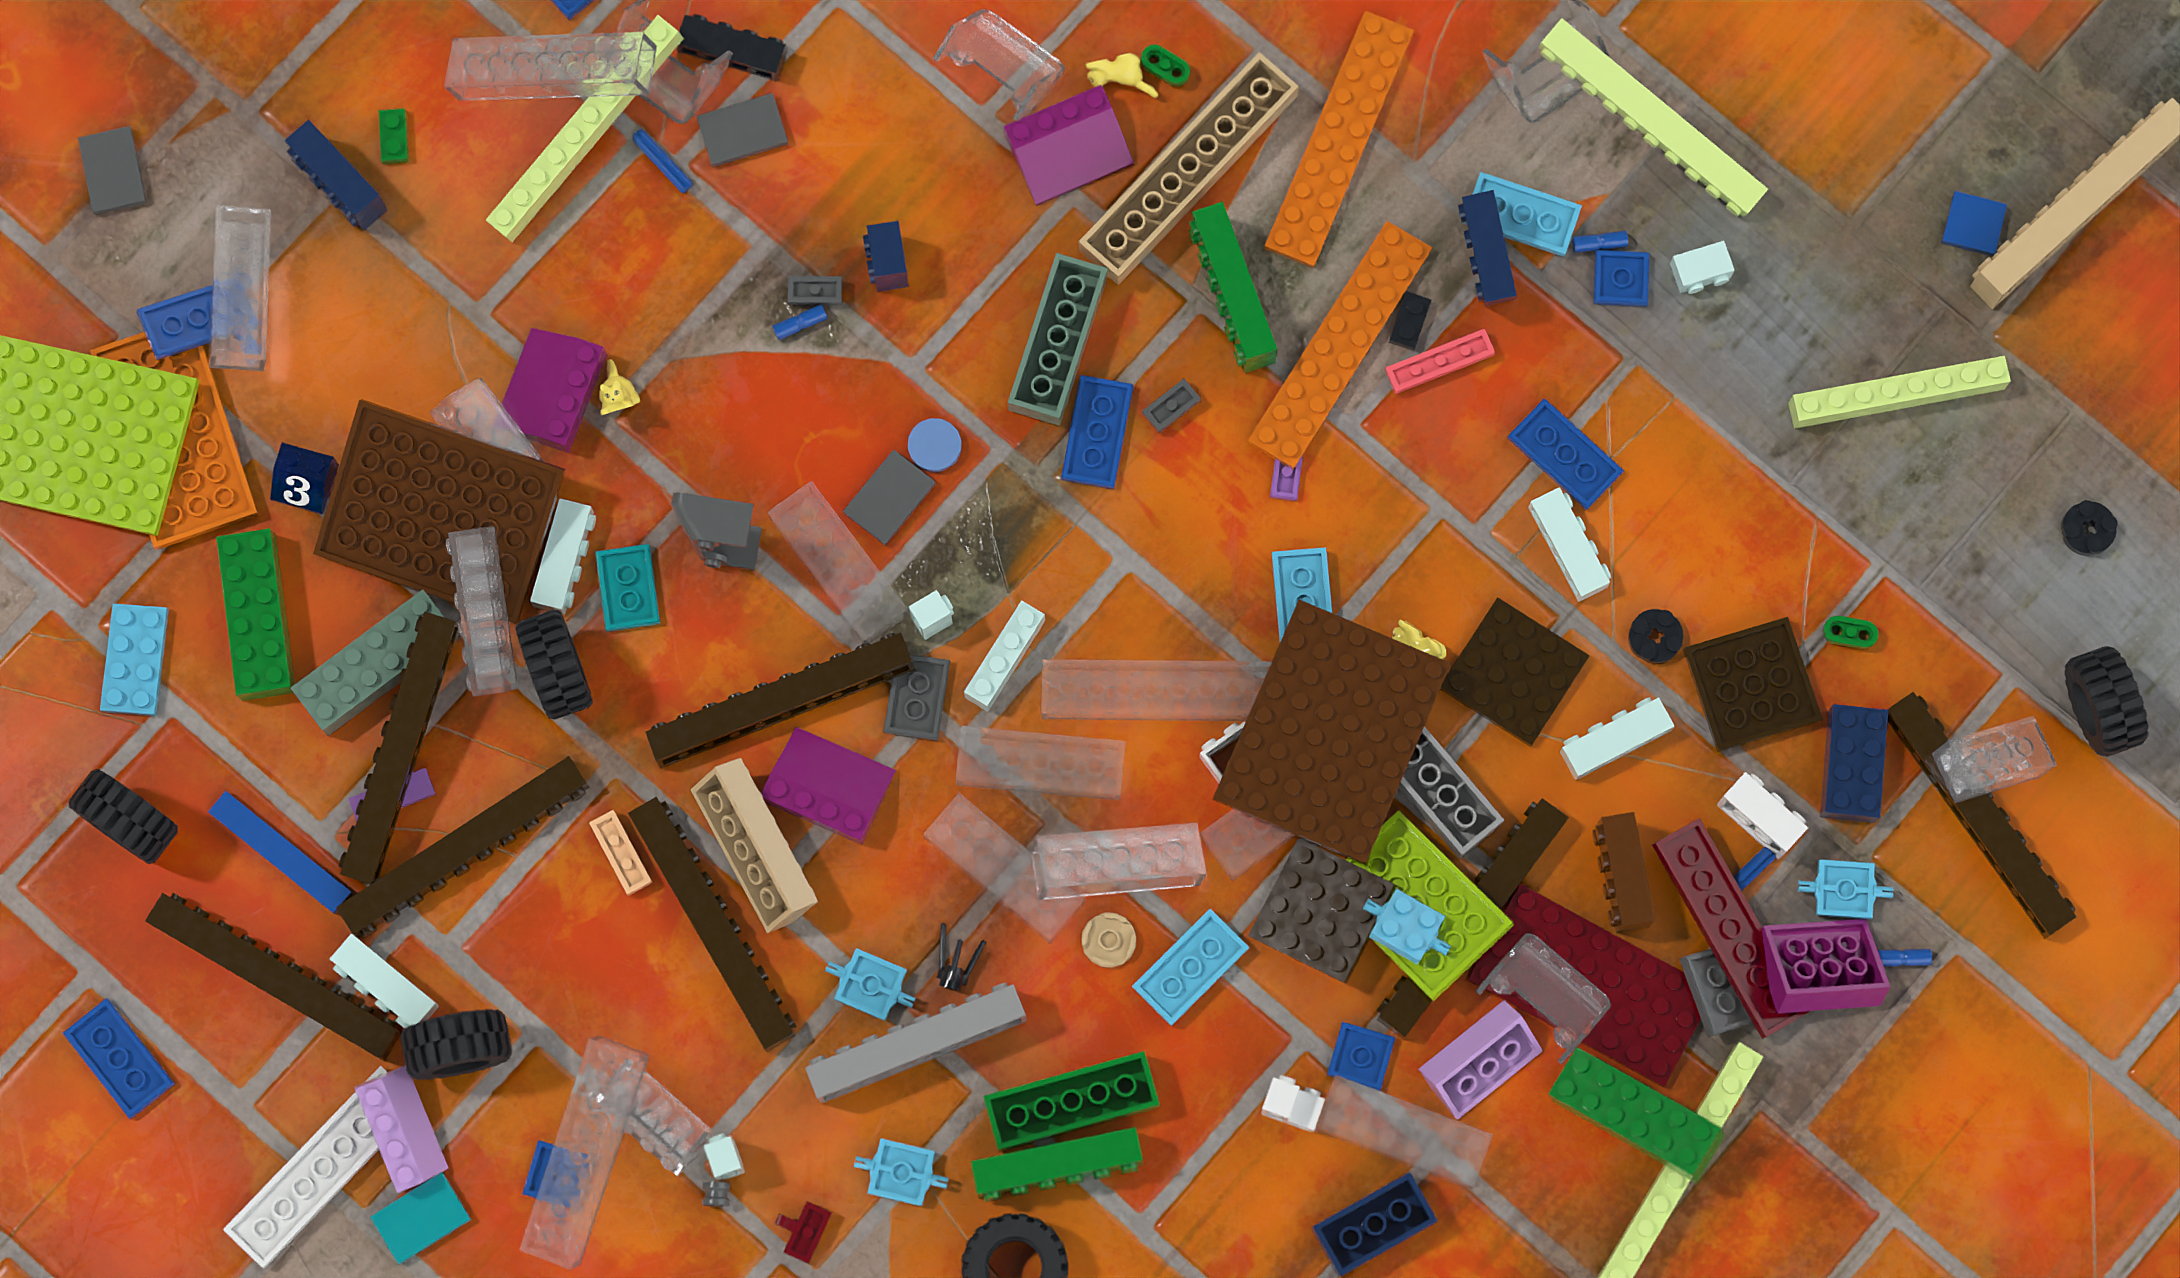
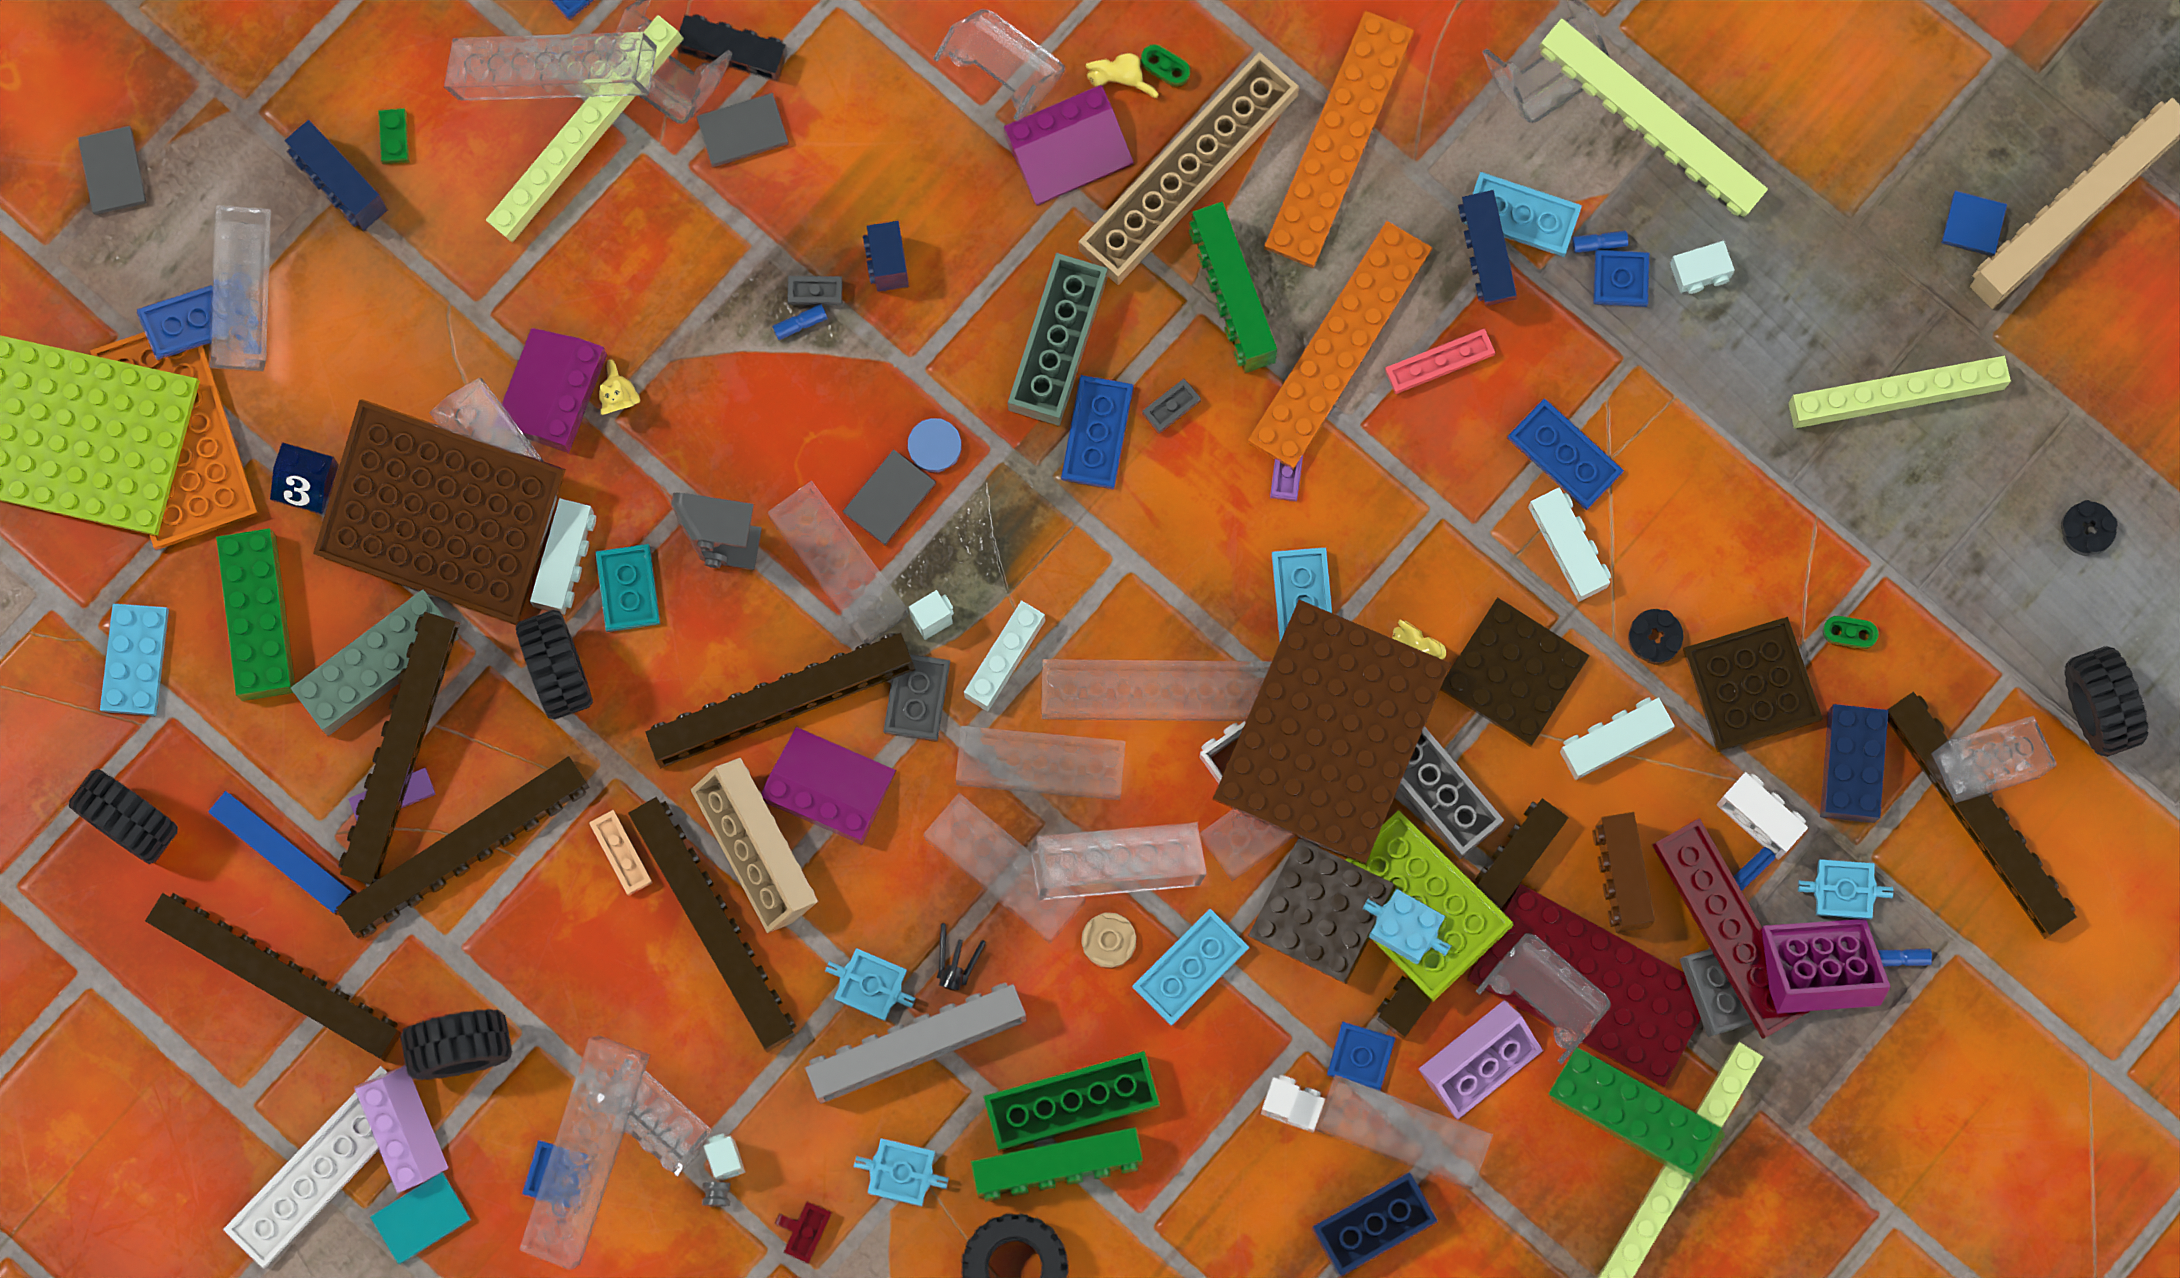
(118, 1058): blue tile -> none
(383, 982): light aqua brick -> none
(482, 611): clear brick -> none
(662, 161): blue axle -> none
(1410, 321): black plate -> none

